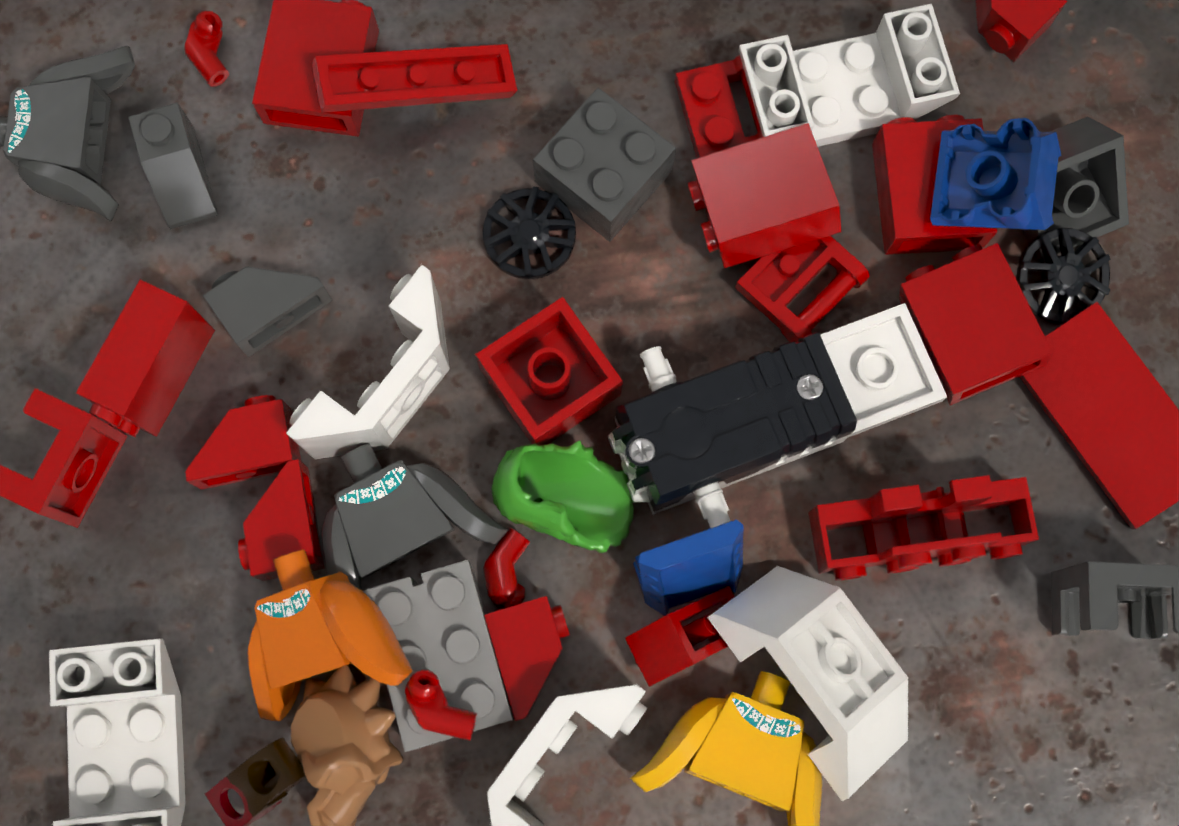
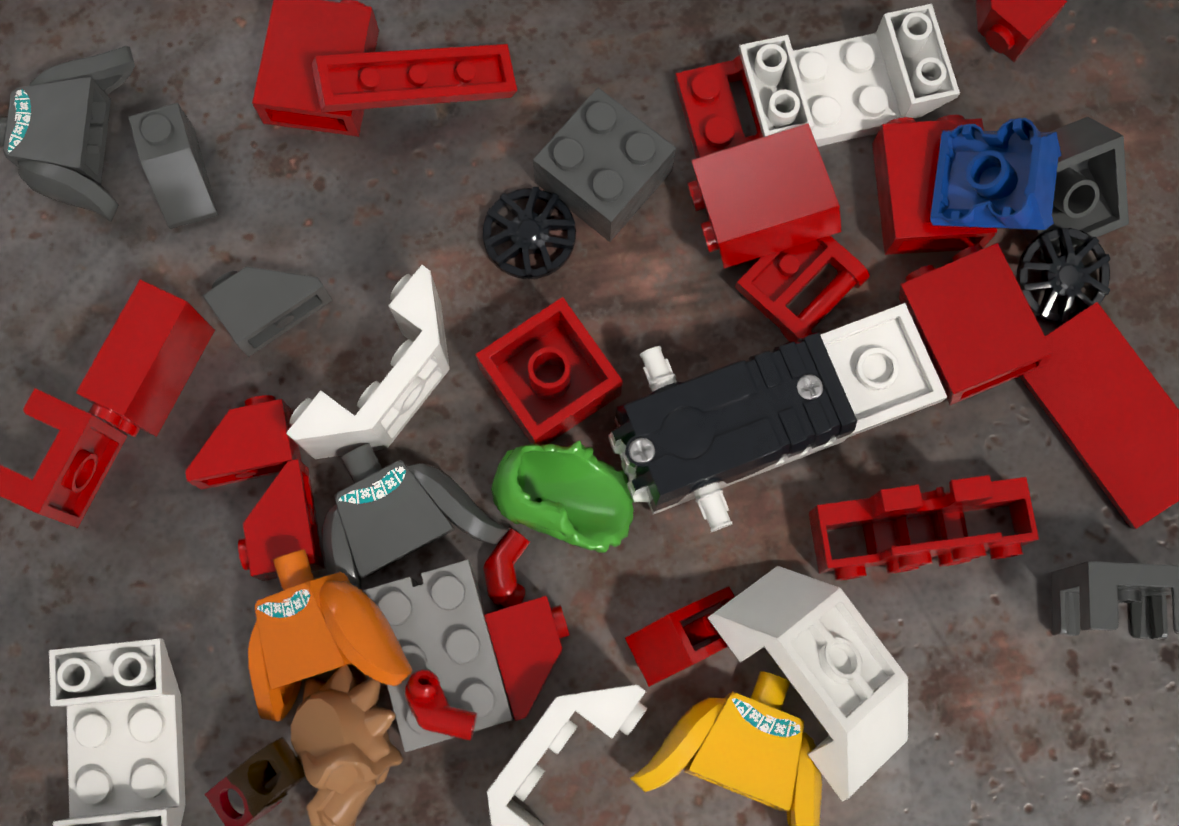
(203, 46): red arm -> none
(691, 567): blue slope -> none

